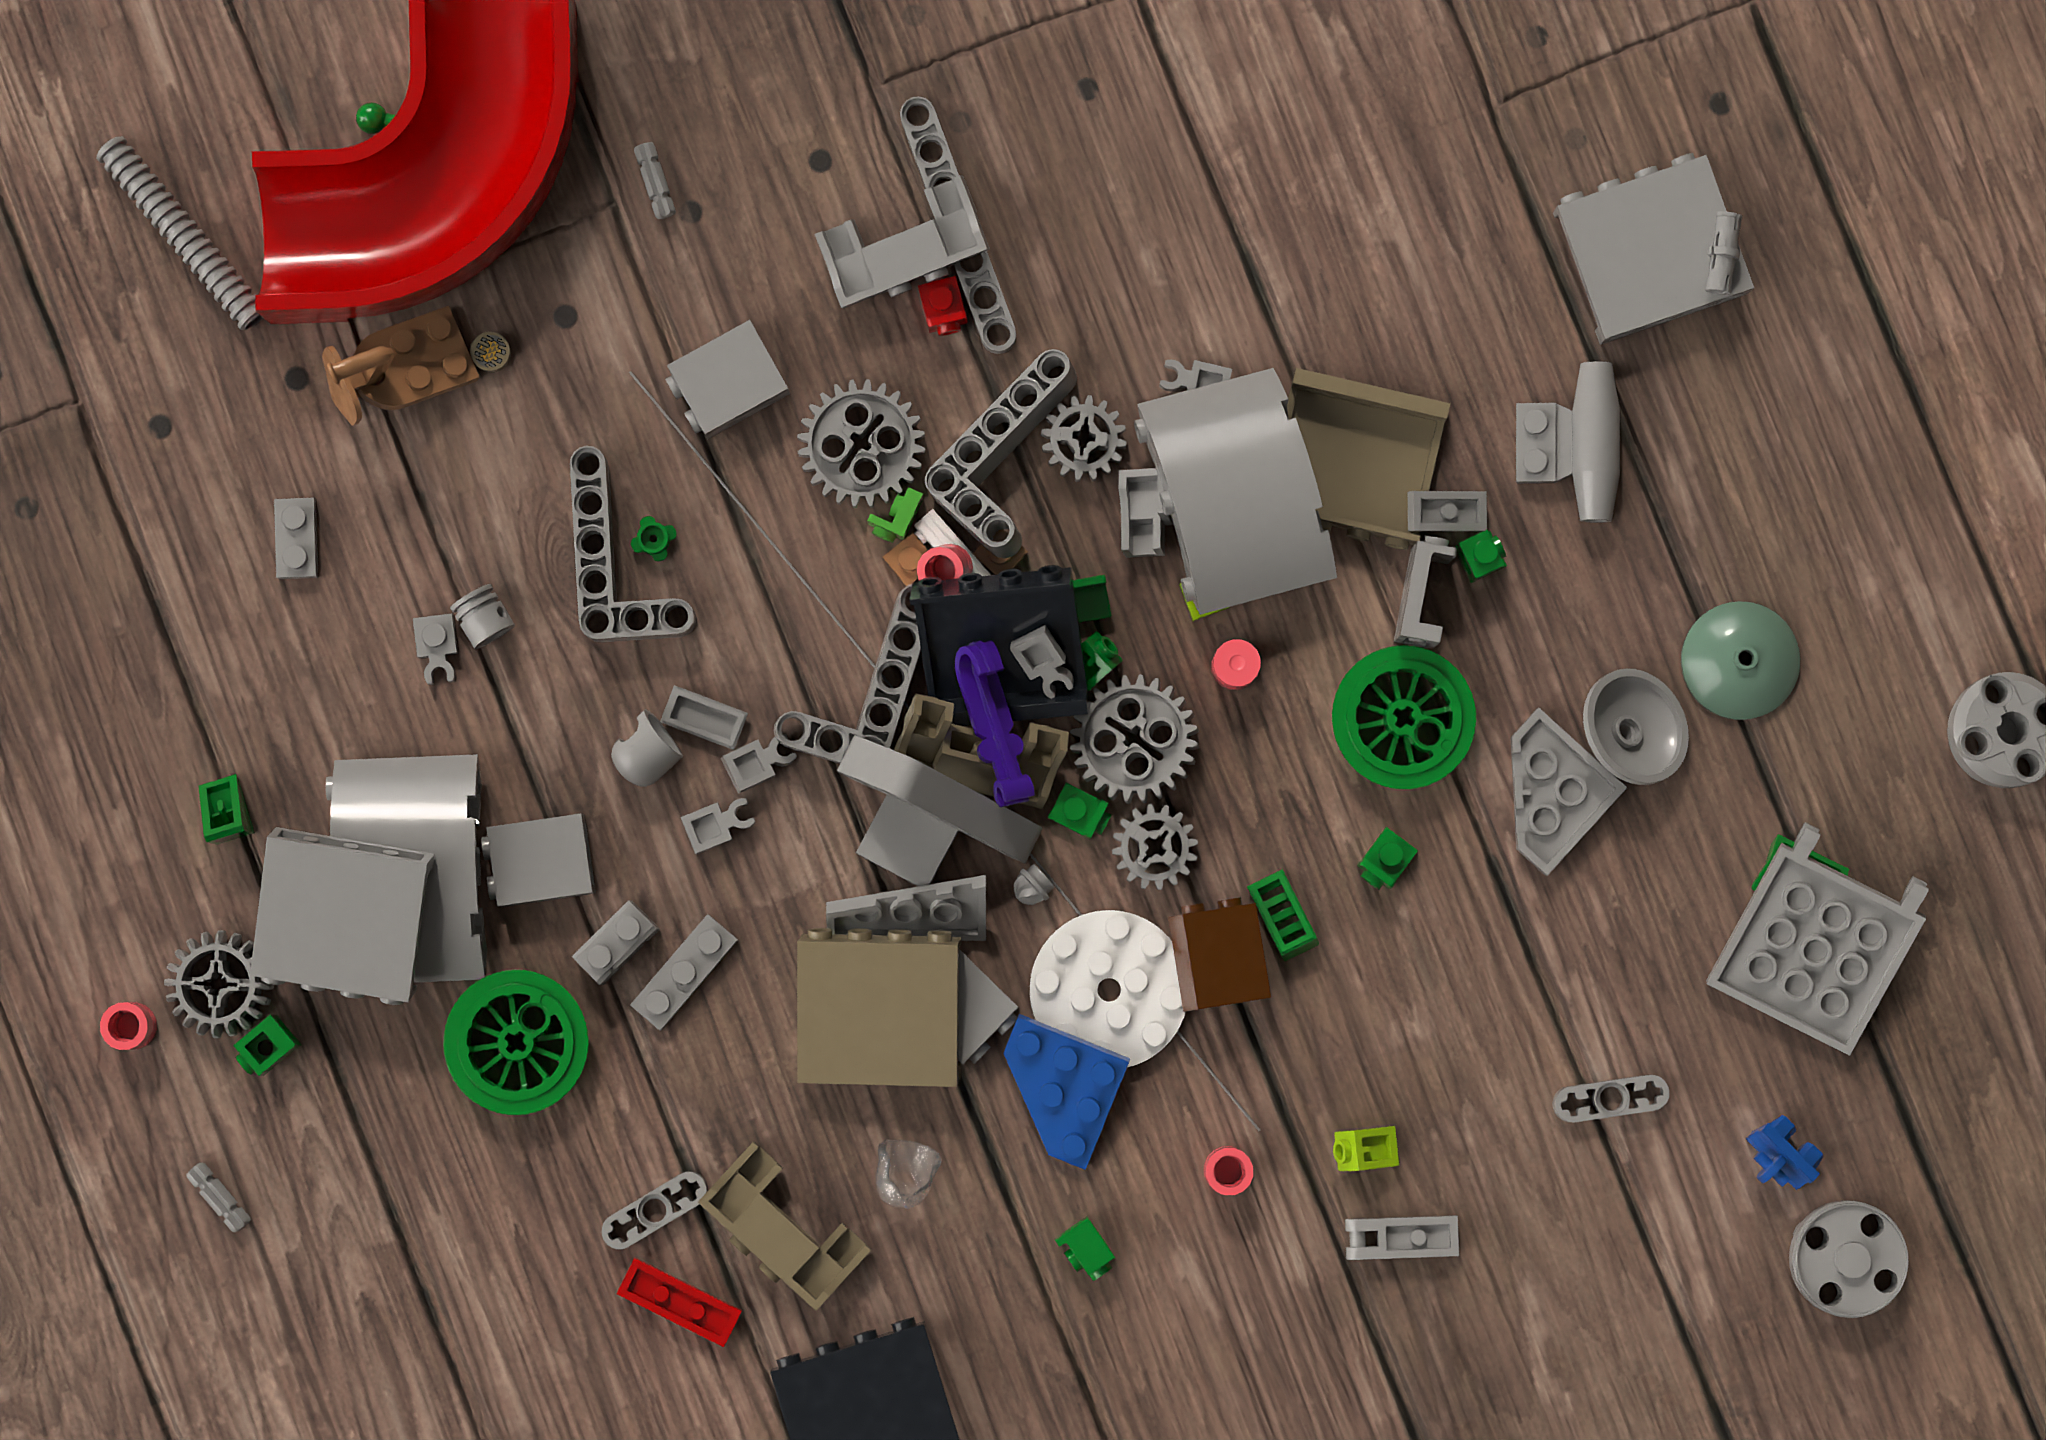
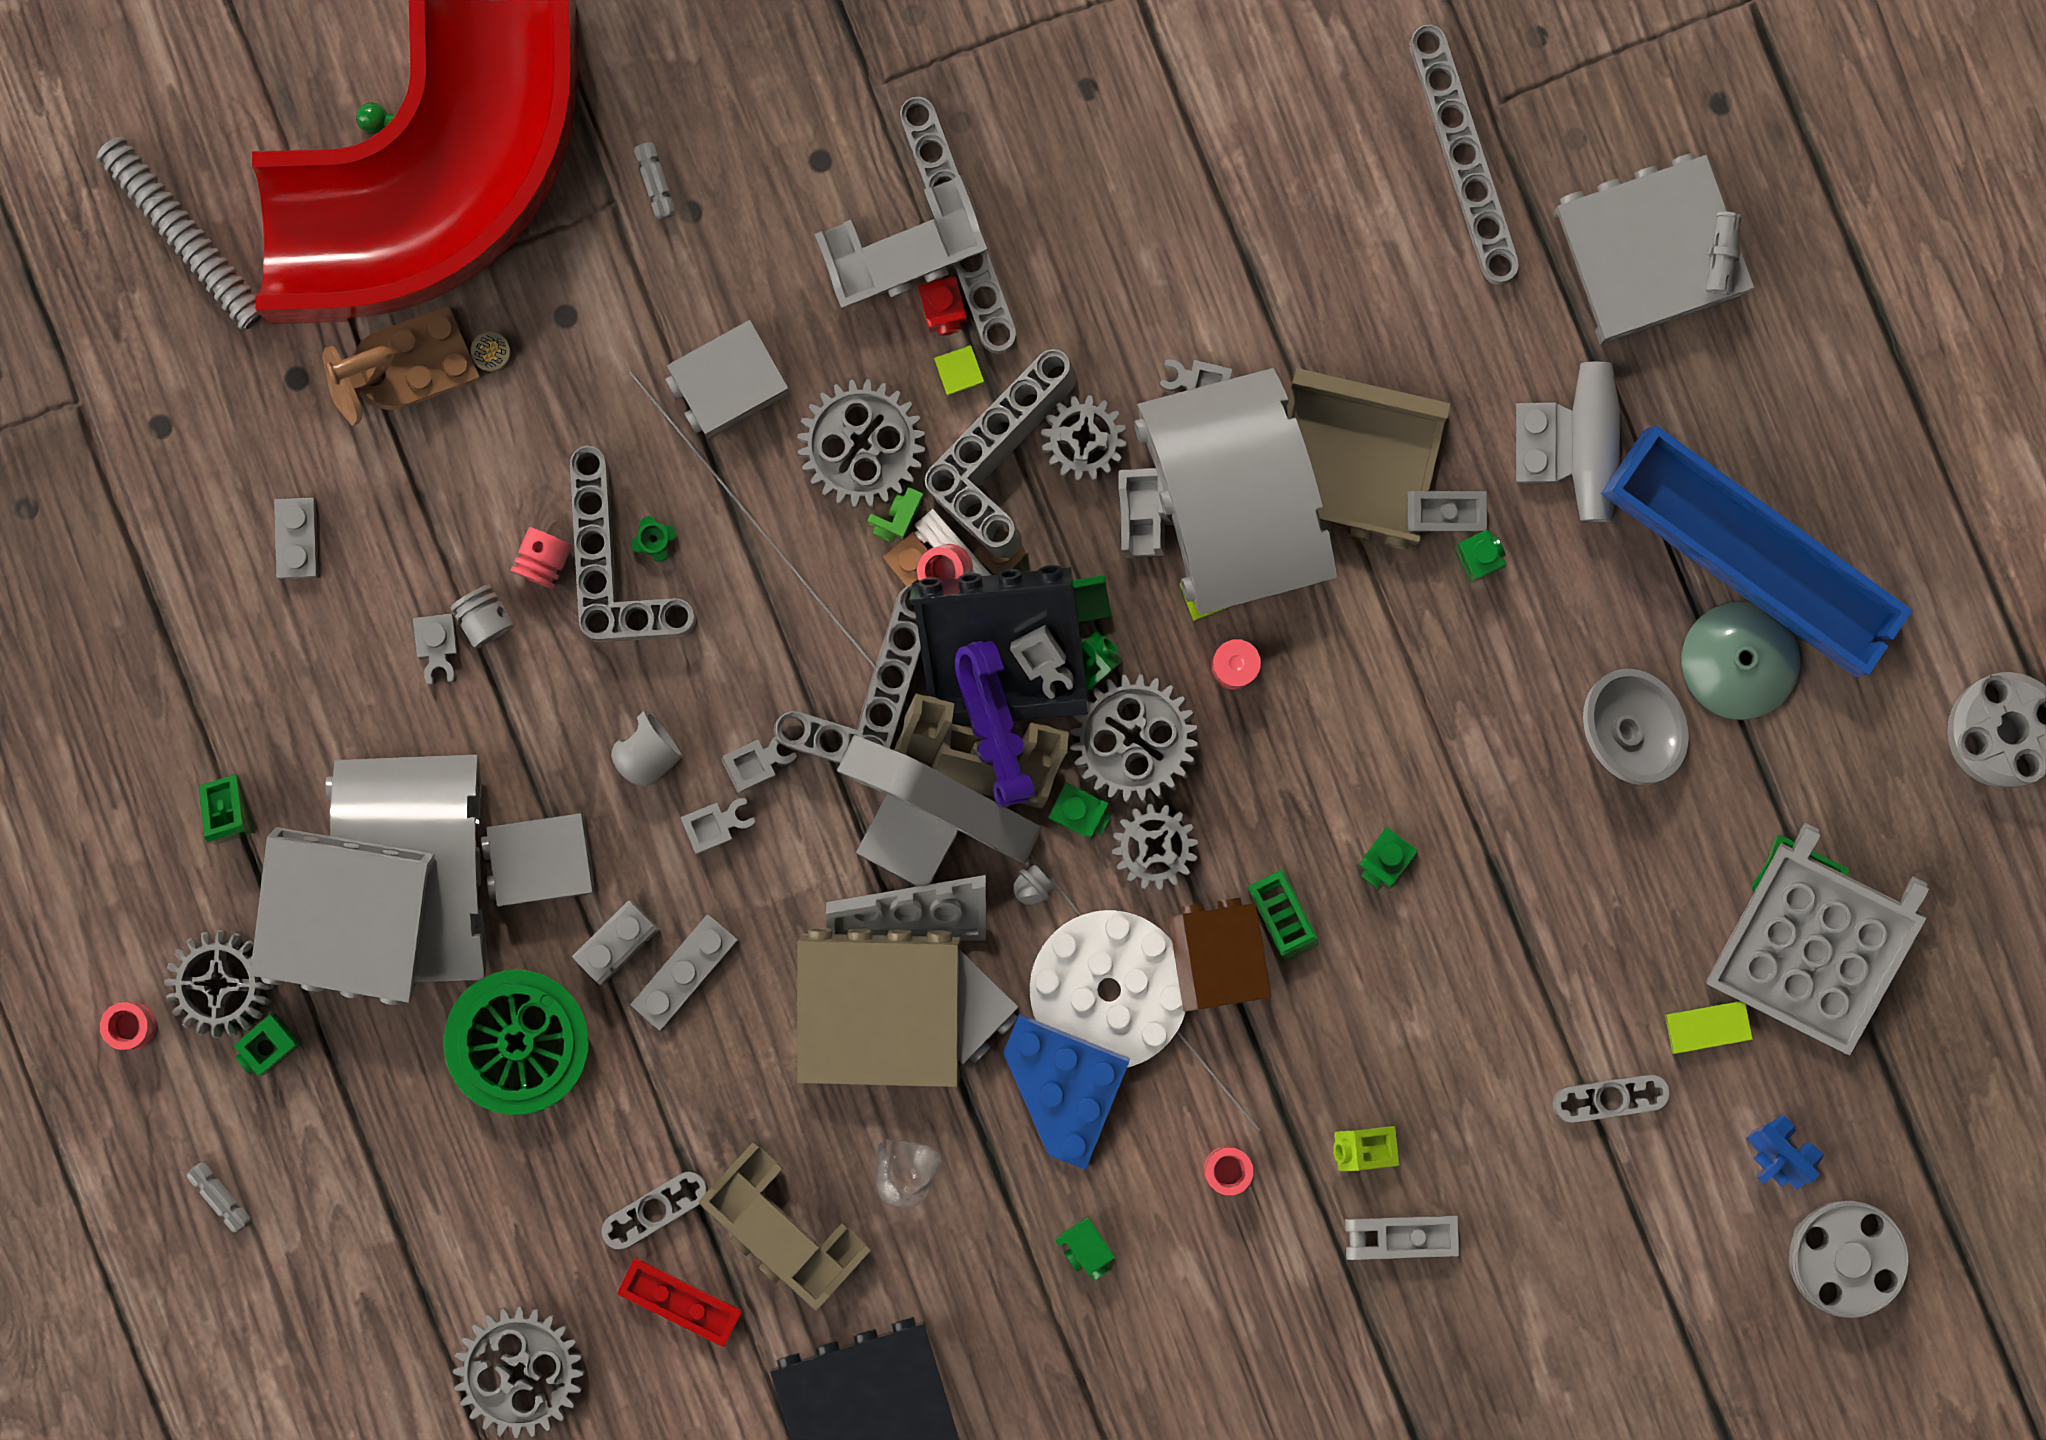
(500, 1404): none -> light grey gear
(541, 557): none -> coral piece
(704, 717): light grey tile -> none
(959, 370): none -> lime tile
(1408, 627): light grey panel -> none
(1451, 743): green piece -> none
(1463, 174): none -> light grey beam
(1555, 791): light grey plate -> none
(1708, 1027): none -> lime tile
(1756, 551): none -> blue piece

